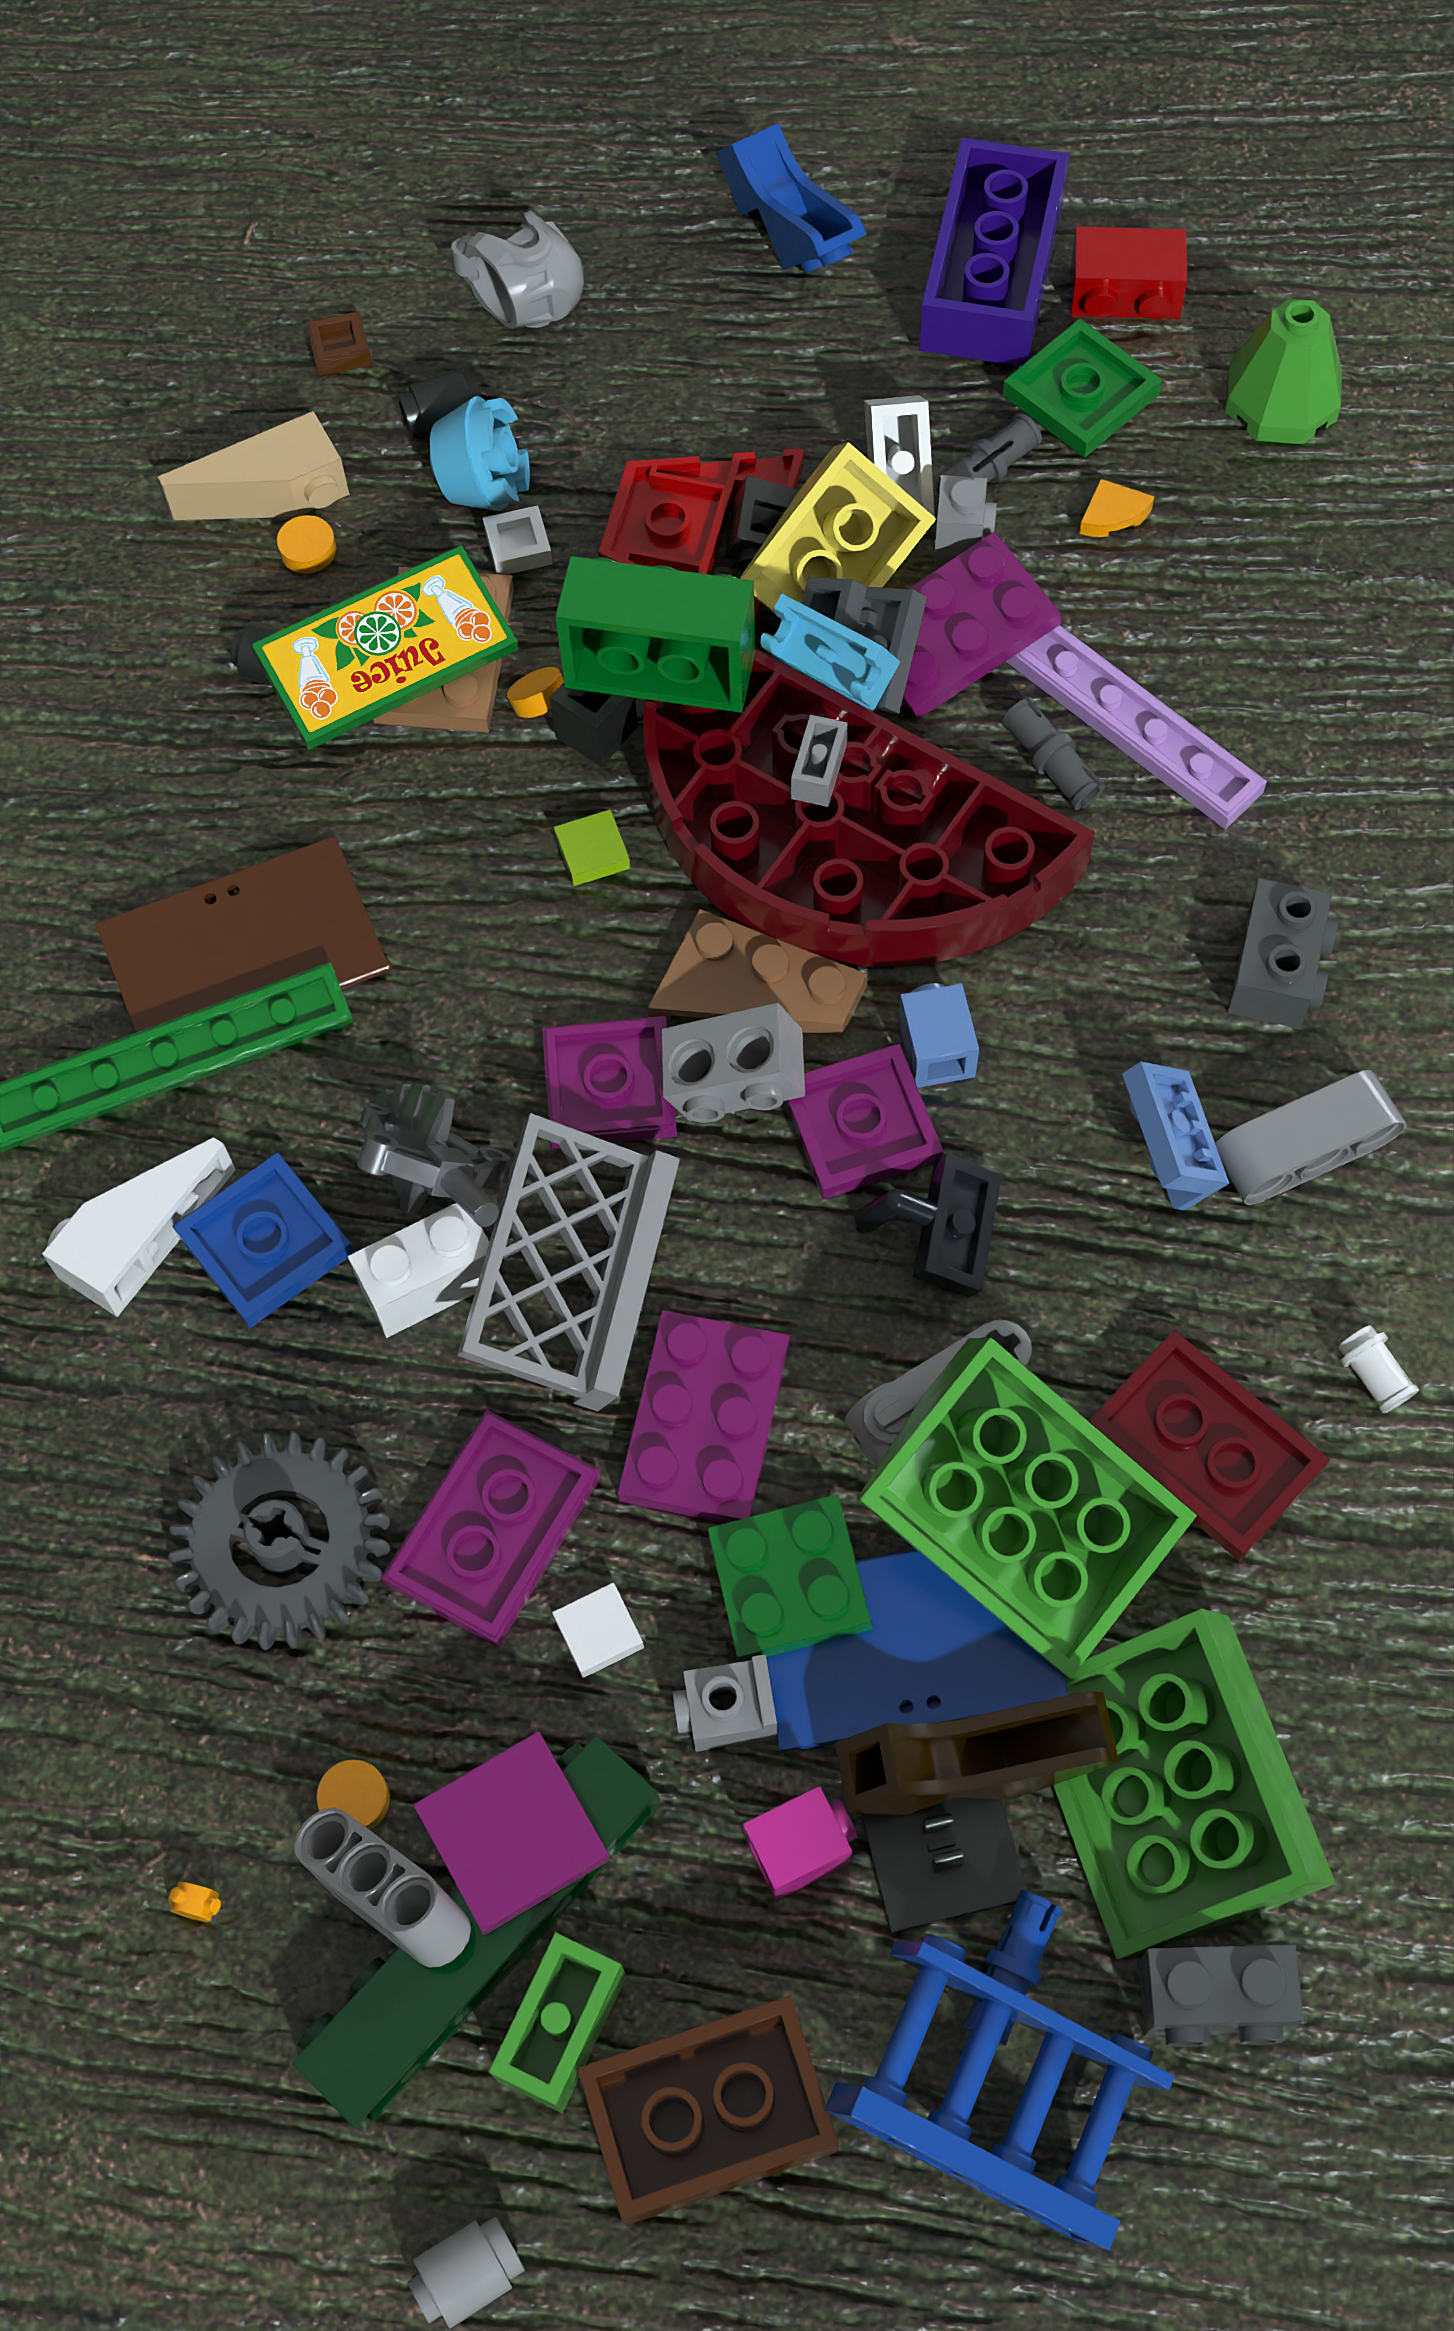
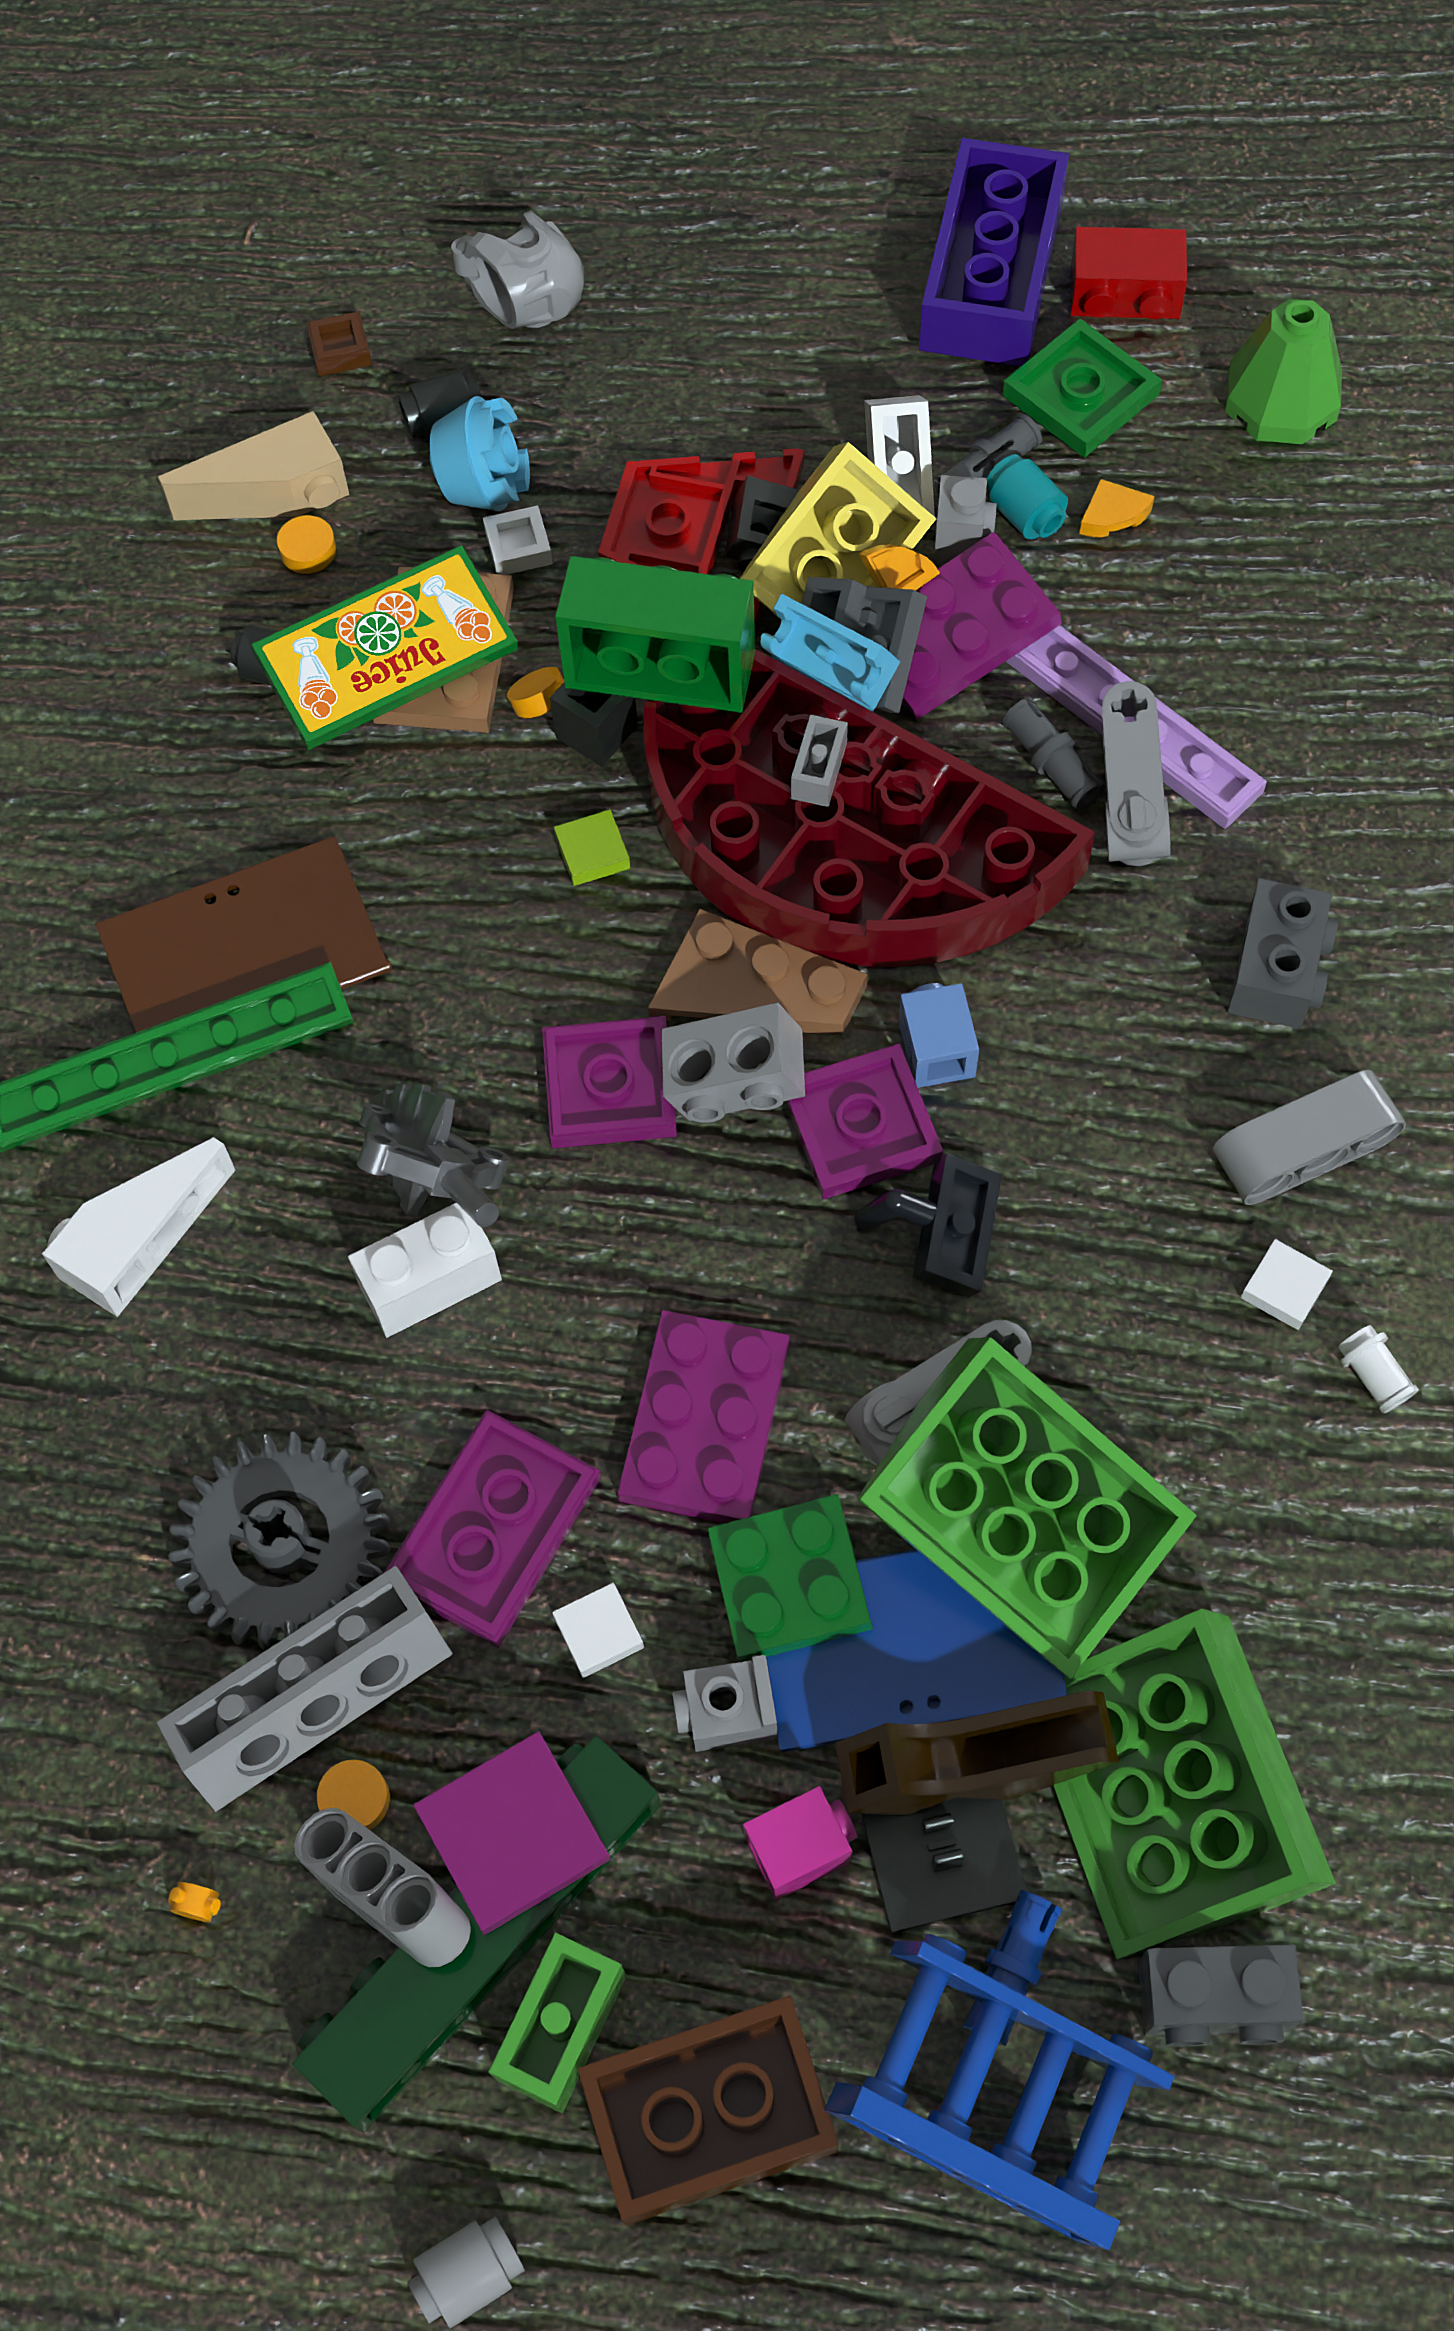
(263, 1240): blue plate -> none
(303, 1689): none -> light grey brick
(623, 1275): light grey fence -> none
(799, 215): blue arch -> none
(898, 567): none -> light orange tile
(1027, 497): none -> teal brick
(1133, 775): none -> light grey piece
(1175, 1133): medium blue bracket -> none
(1210, 1444): dark red plate -> none
(1286, 1284): none -> white tile

